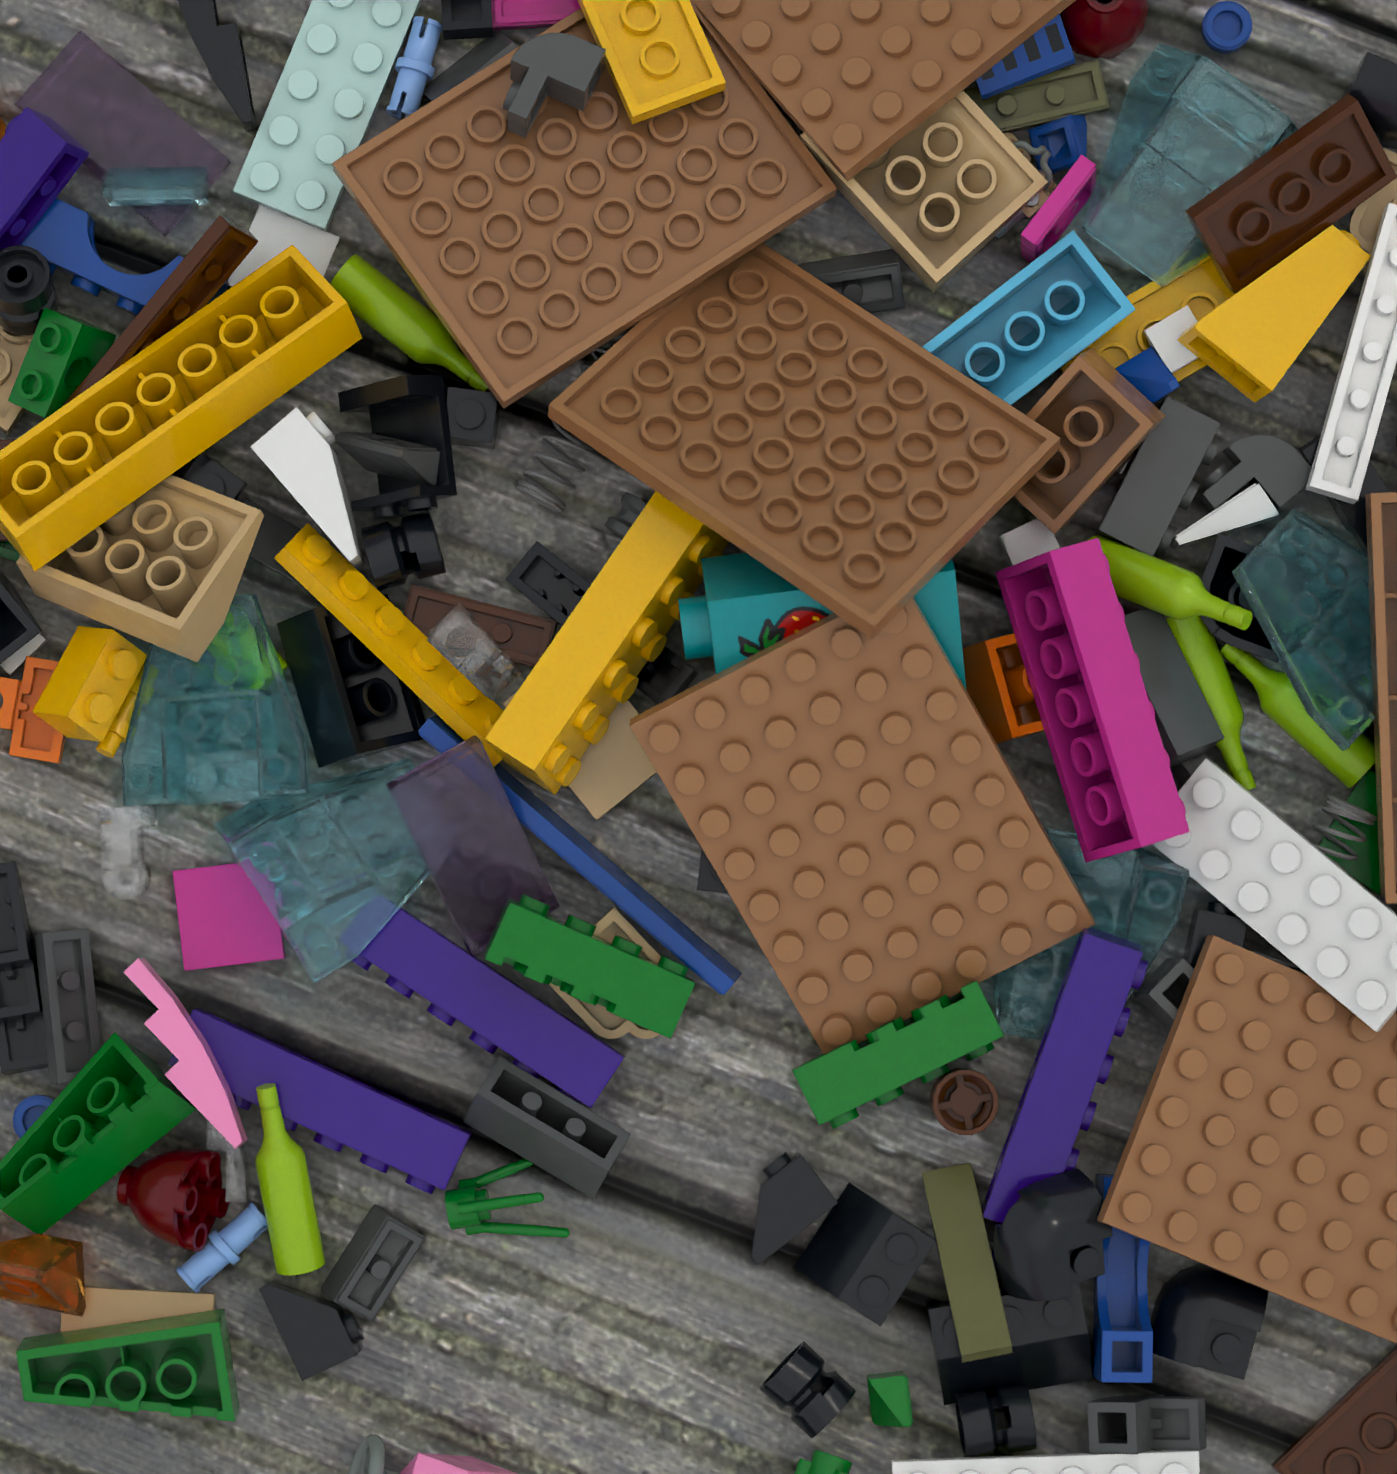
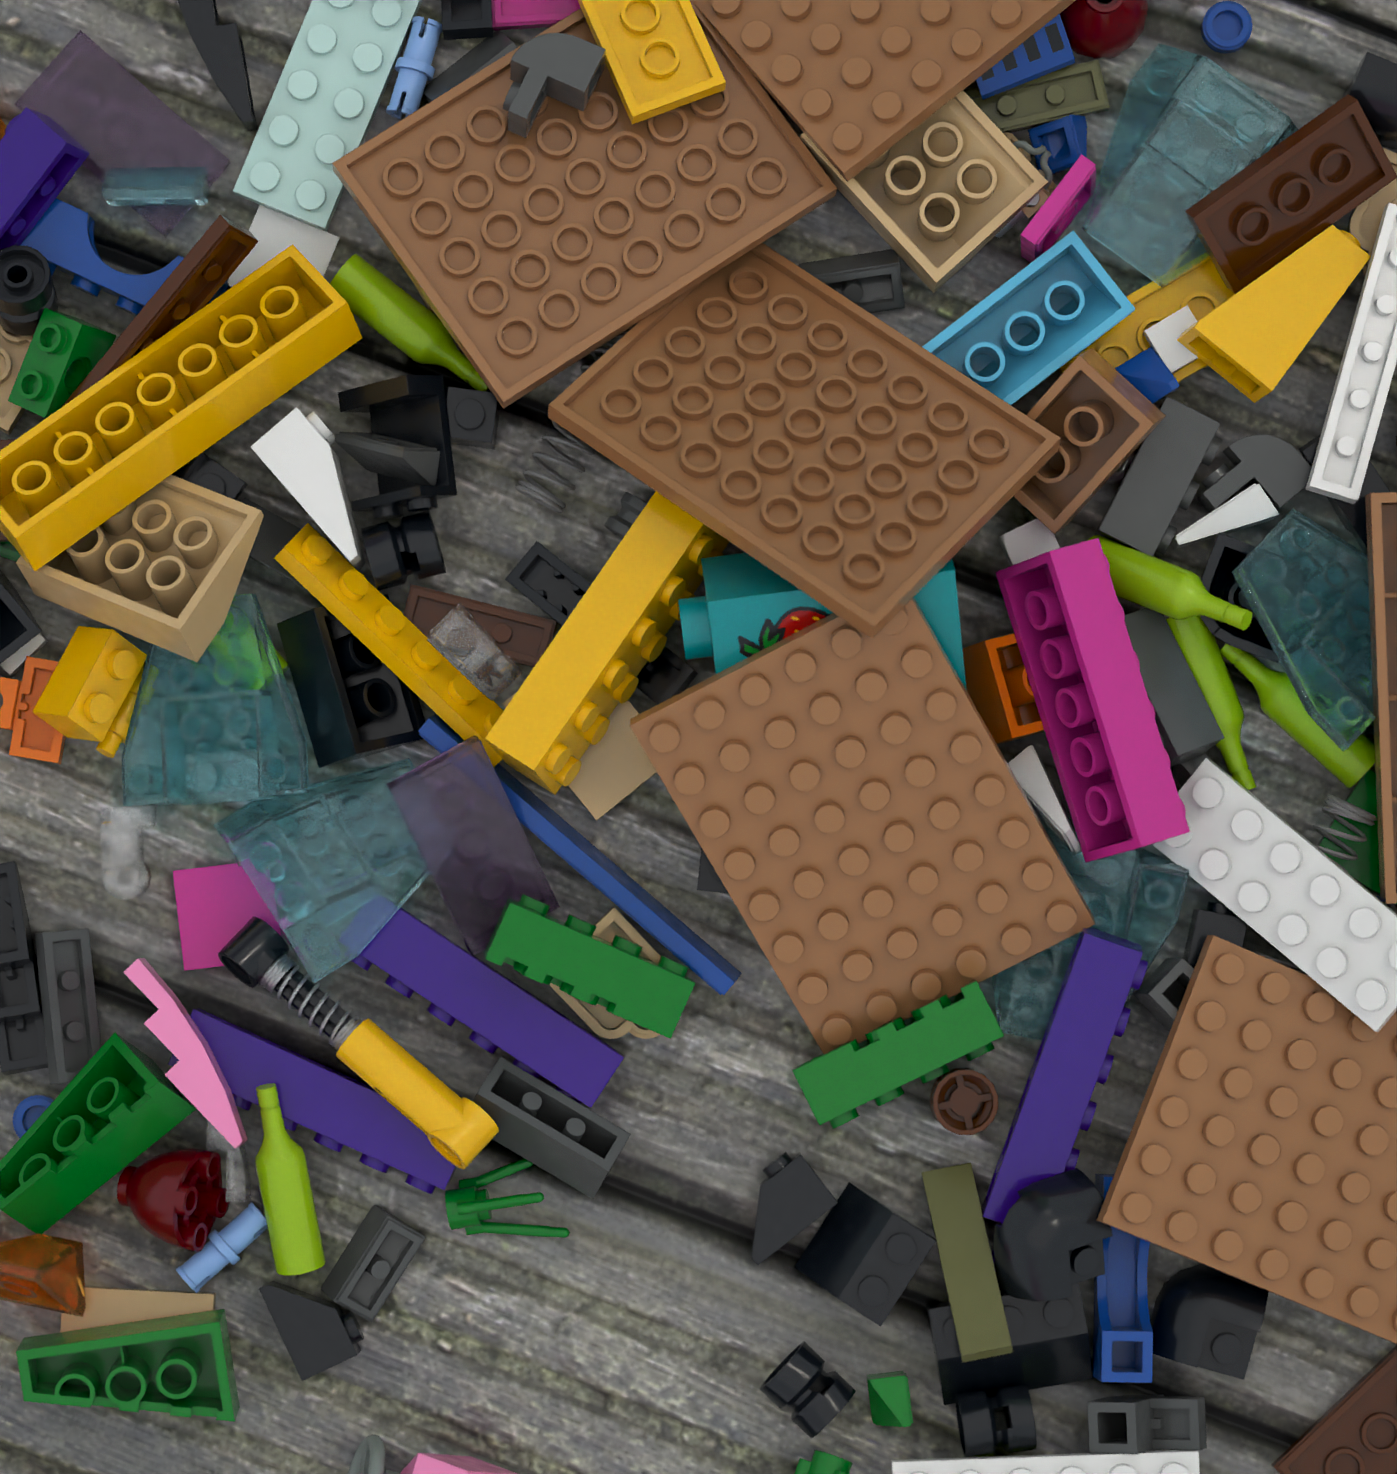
(452, 1123): none -> piece
(1042, 795): none -> white slope

